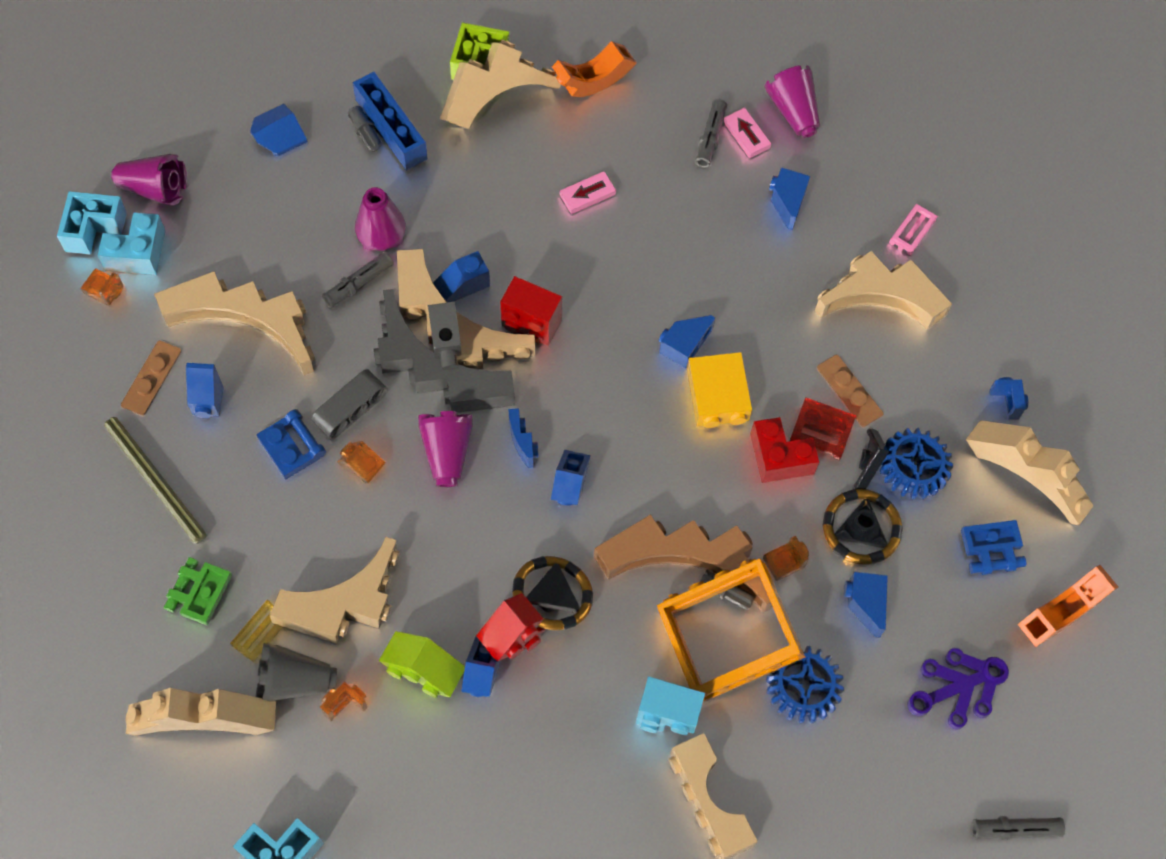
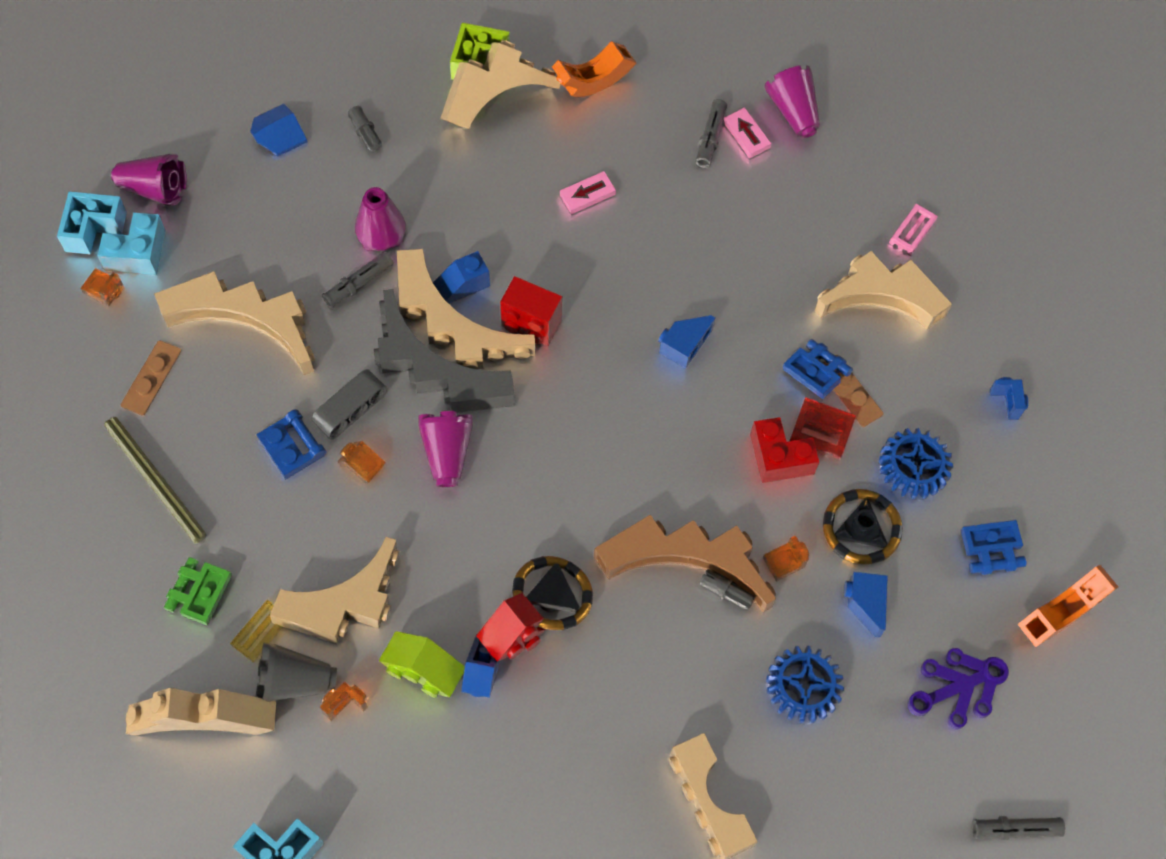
(203, 390): blue slope -> none
(390, 120): blue brick -> none
(445, 334): dark grey torso -> none
(522, 441): blue slope -> none
(570, 478): blue slope -> none
(669, 706): medium azure brick -> none
(702, 591): light orange window -> none
(719, 390): yellow brick -> none
(788, 194): blue slope -> none
(812, 373): none -> blue plate
(871, 459): black tile -> none
(1044, 467): tan arch -> none

